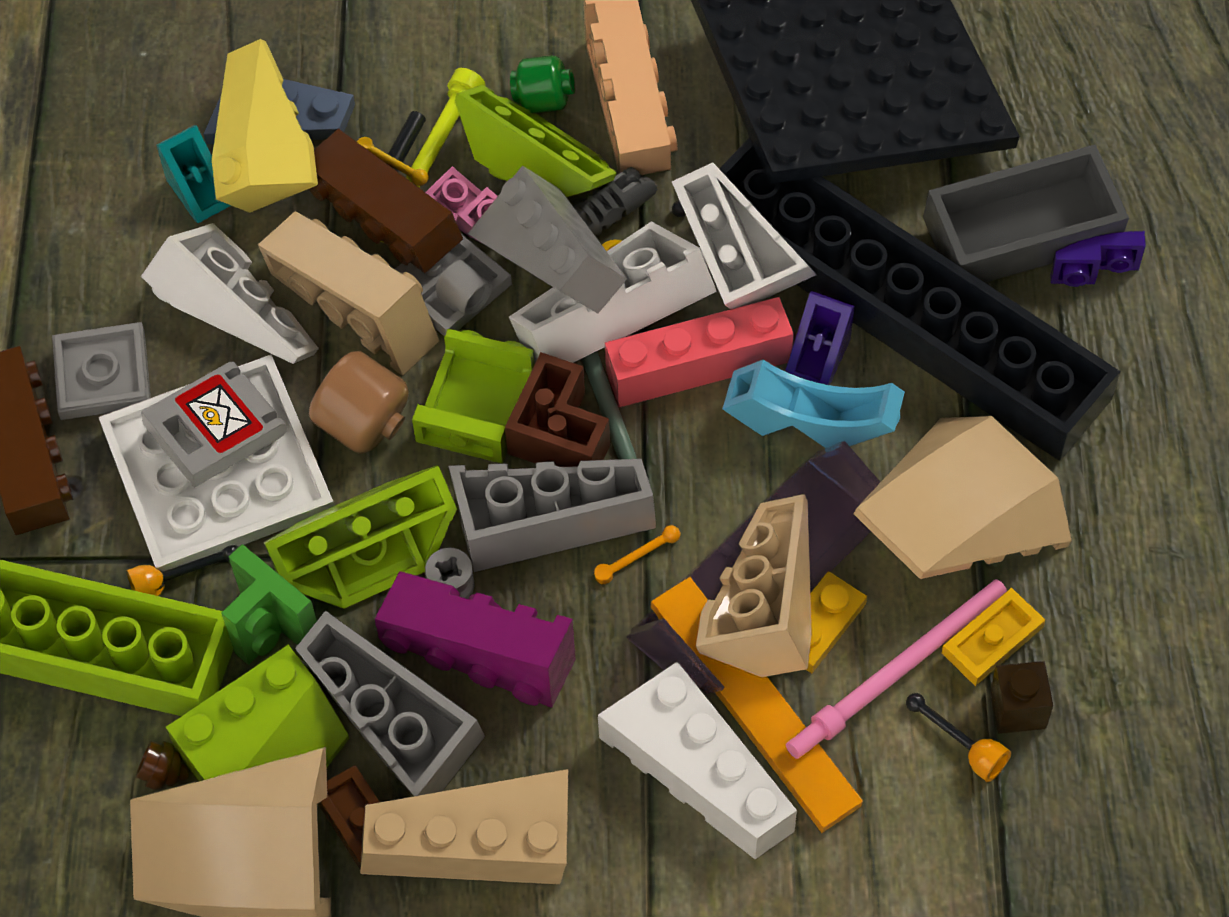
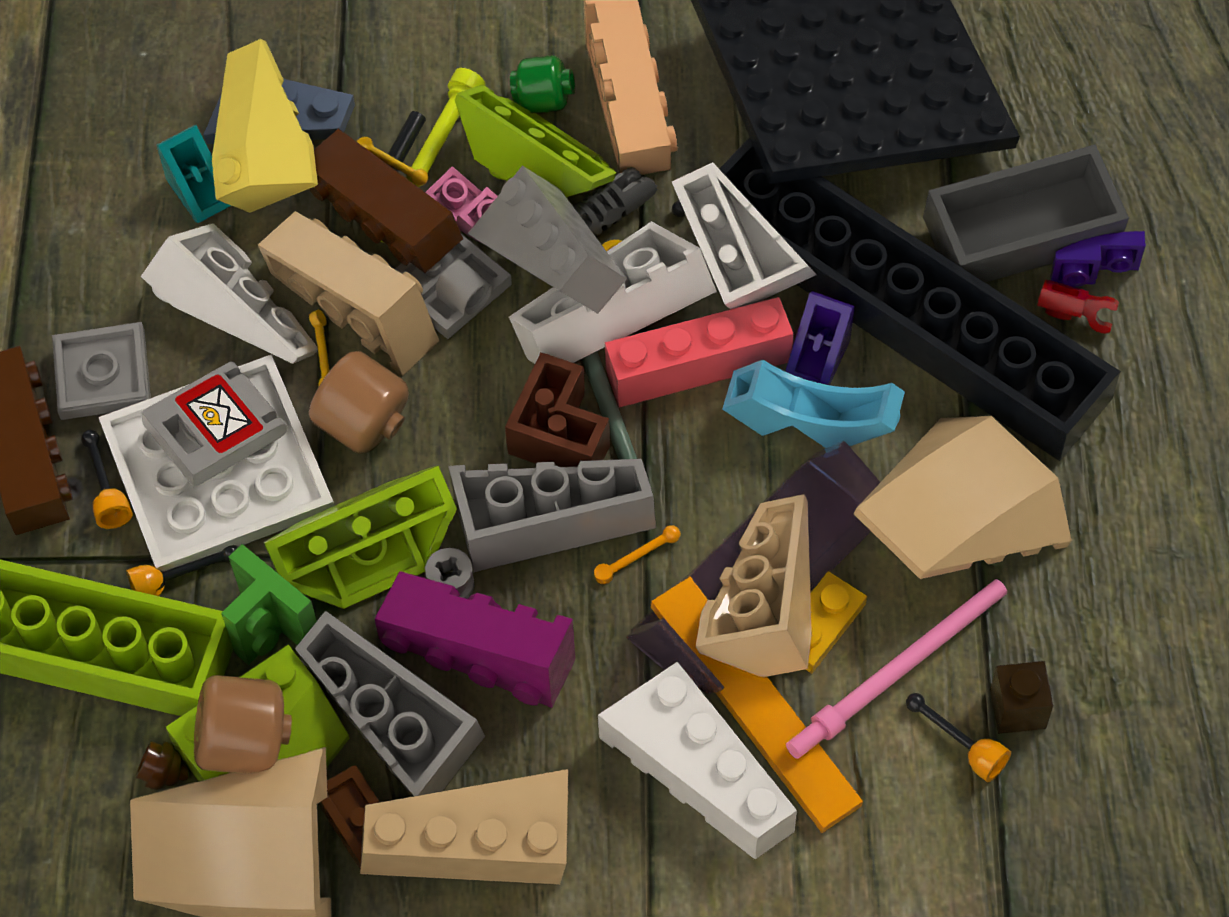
(111, 506): none -> light orange hinge
(240, 725): none -> medium nougat head
(319, 320): none -> yellow hinge
(473, 395): lime panel -> none
(993, 636): yellow plate -> none
(1068, 301): none -> red plate

